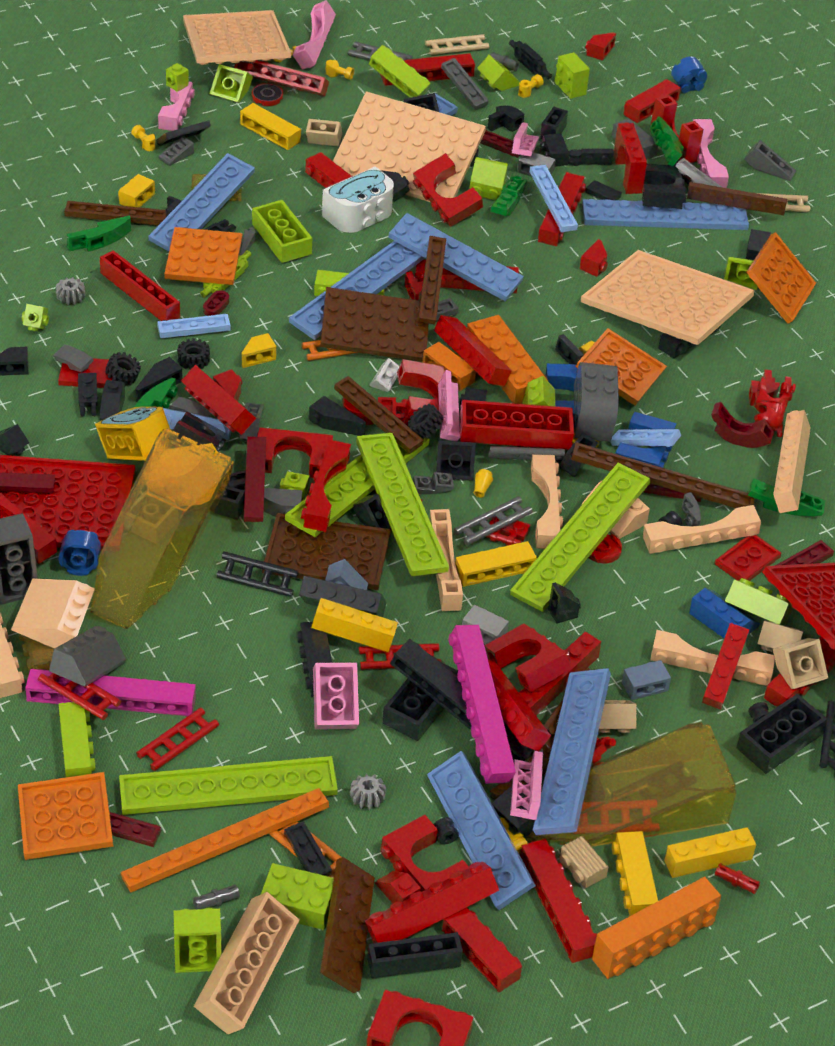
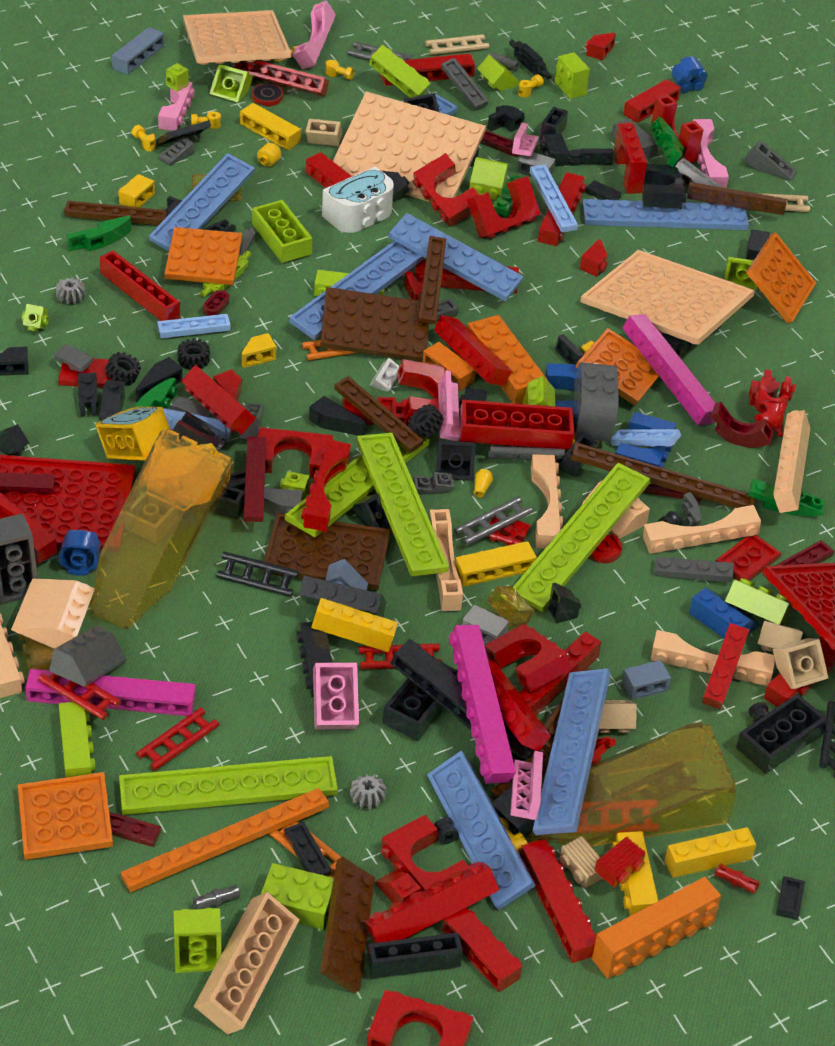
(138, 50): none -> sand blue brick
(213, 117): none -> yellow leg
(269, 154): none -> yellow head
(510, 605): none -> clear yellow brick
(523, 208): none -> red arch
(620, 862): none -> red brick
(670, 368): none -> dark pink brick
(693, 569): none -> dark grey plate
(790, 898): none -> black tile

